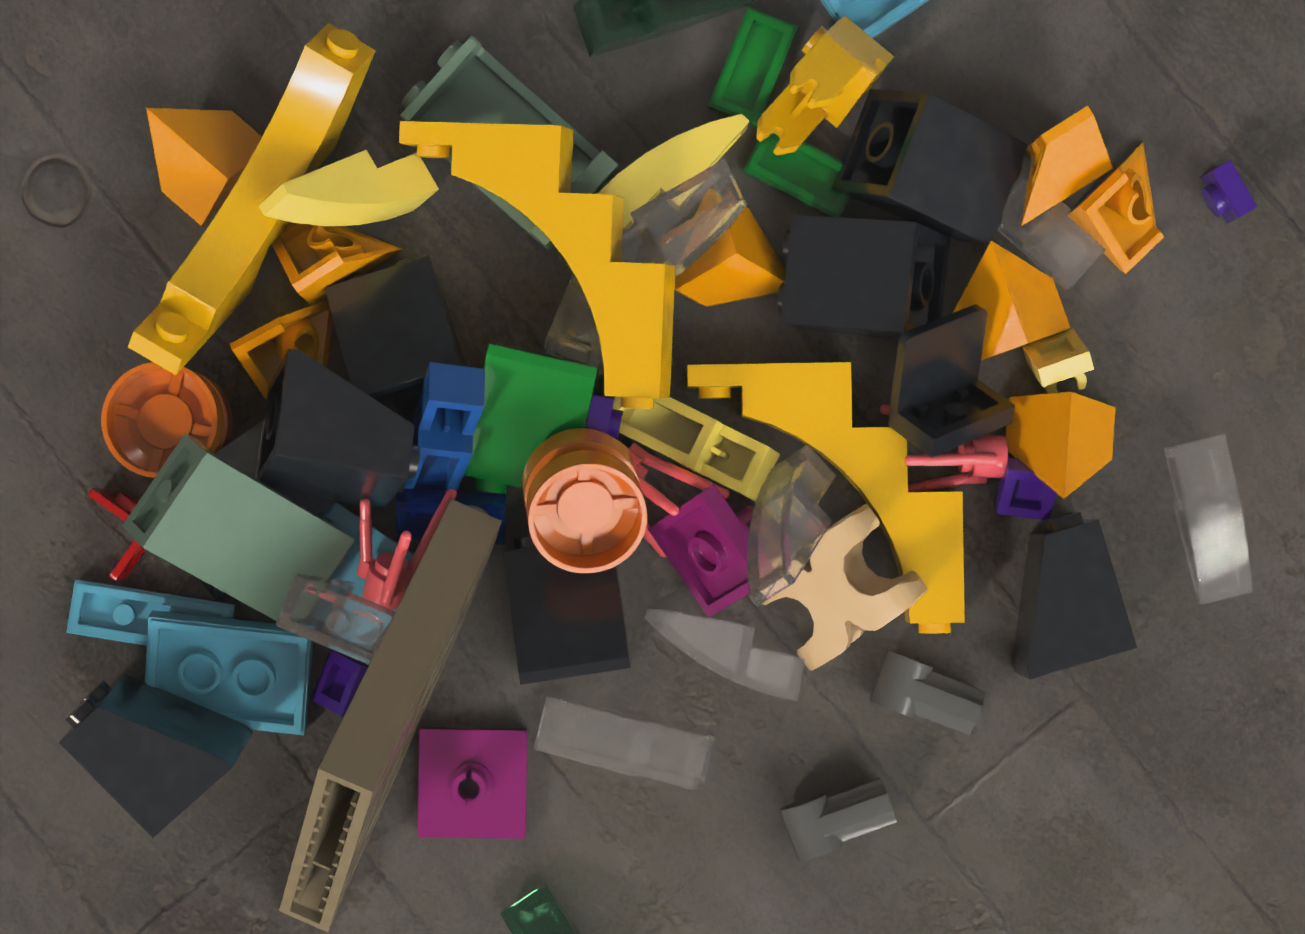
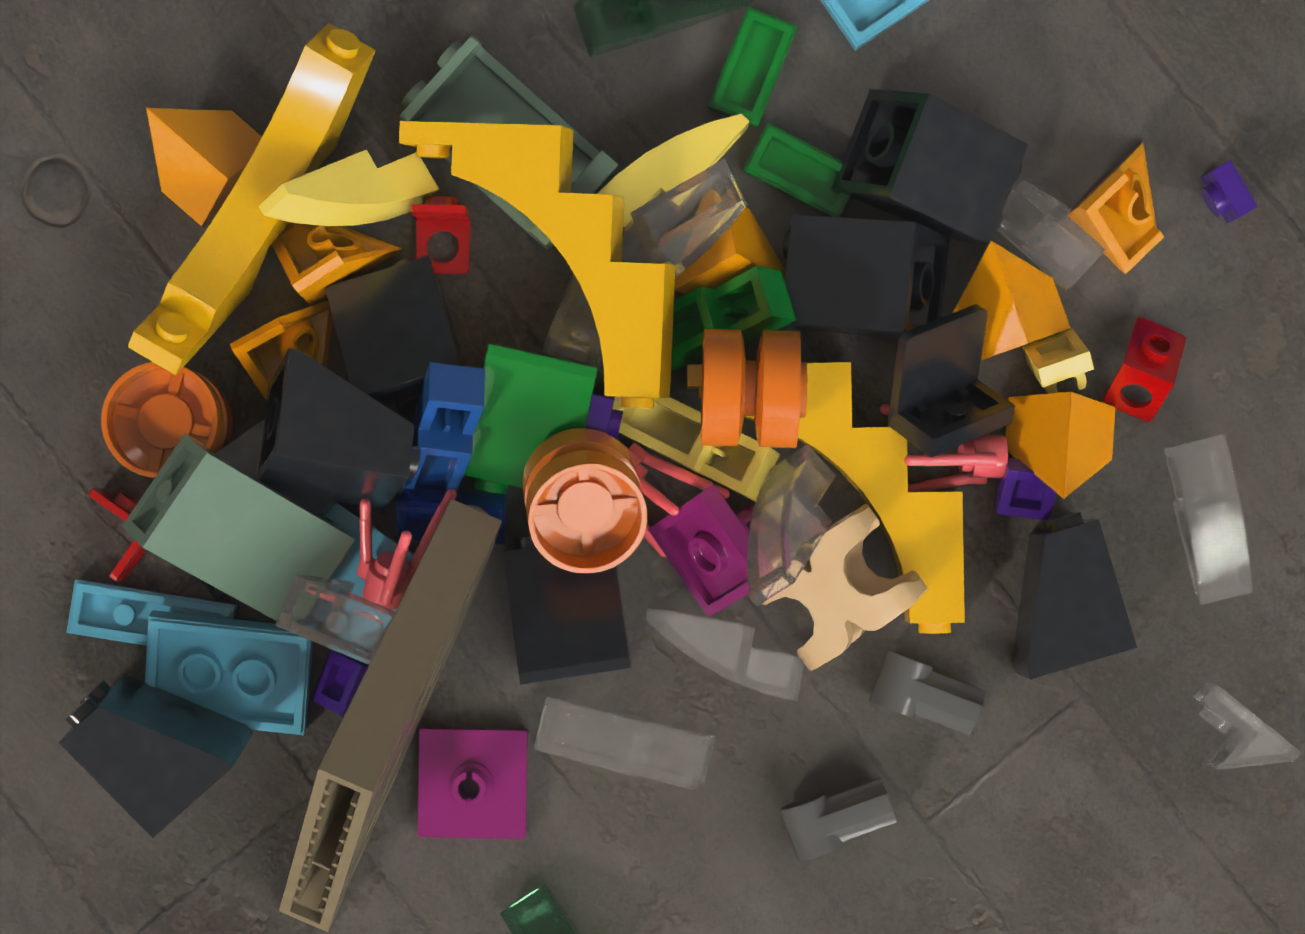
(443, 215): none -> red bracket
(747, 302): none -> green slope
(767, 388): none -> orange wheel
(825, 84): yellow piece -> none
(1064, 162): light orange slope -> none
(1151, 362): none -> red bracket
(1251, 739): none -> clear slope

